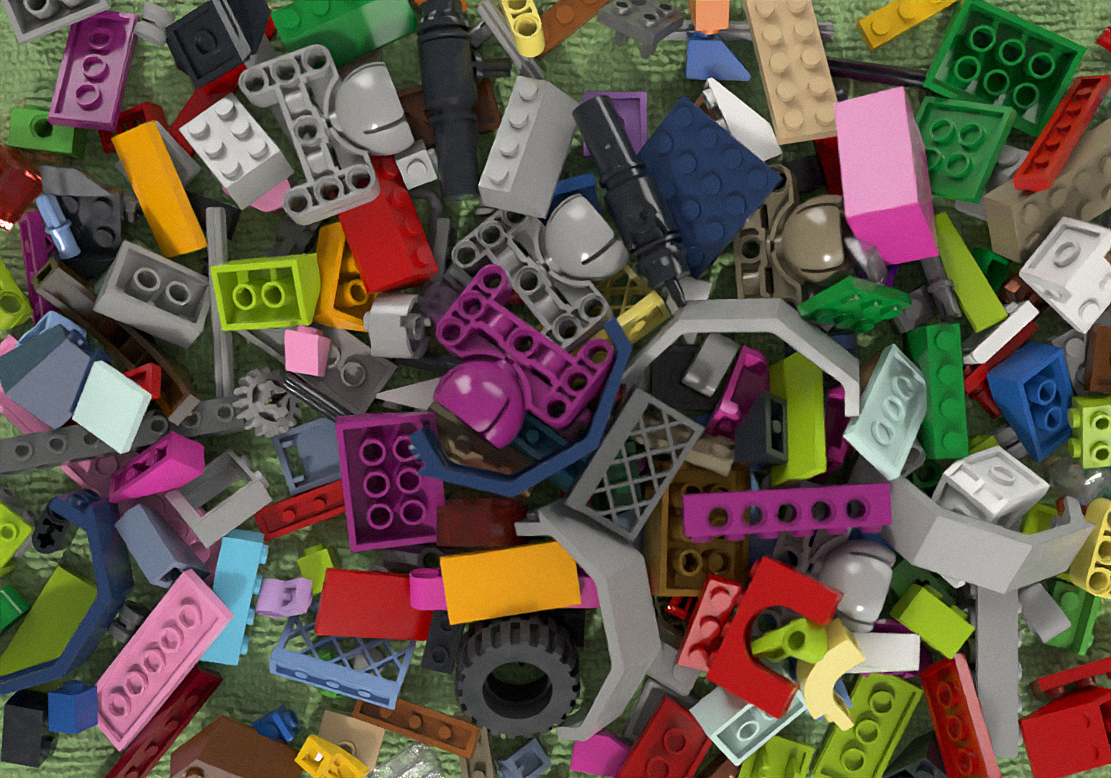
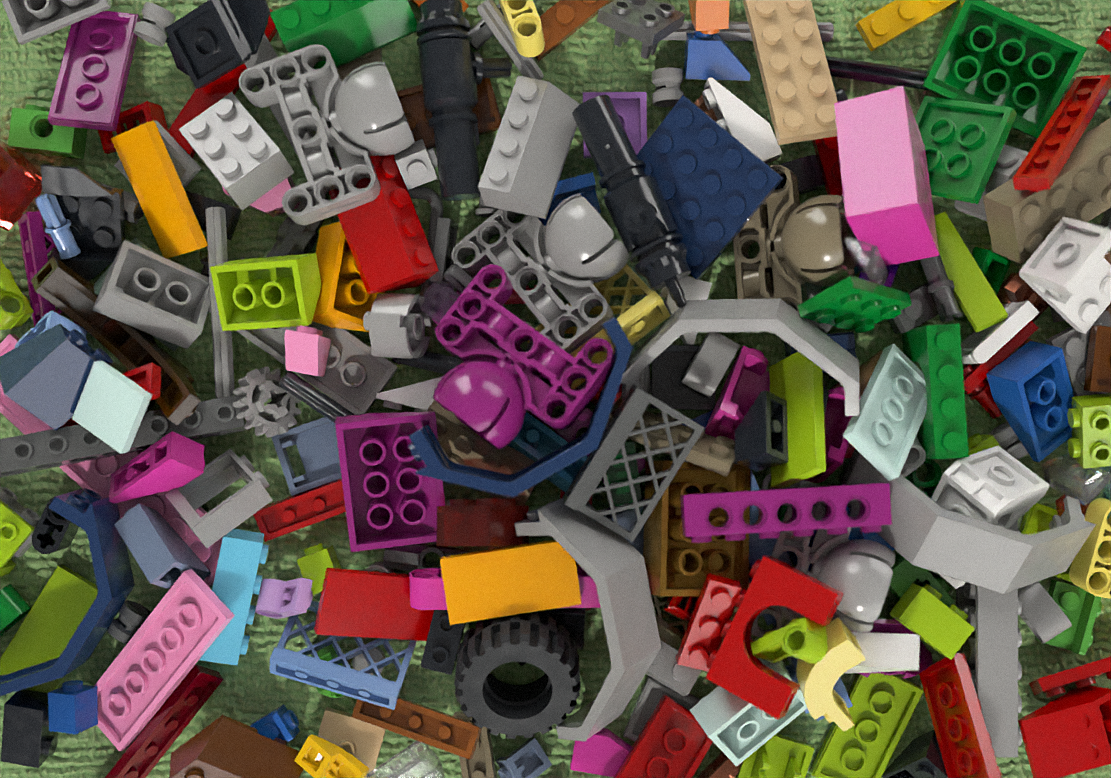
(667, 86): none -> light grey wheel

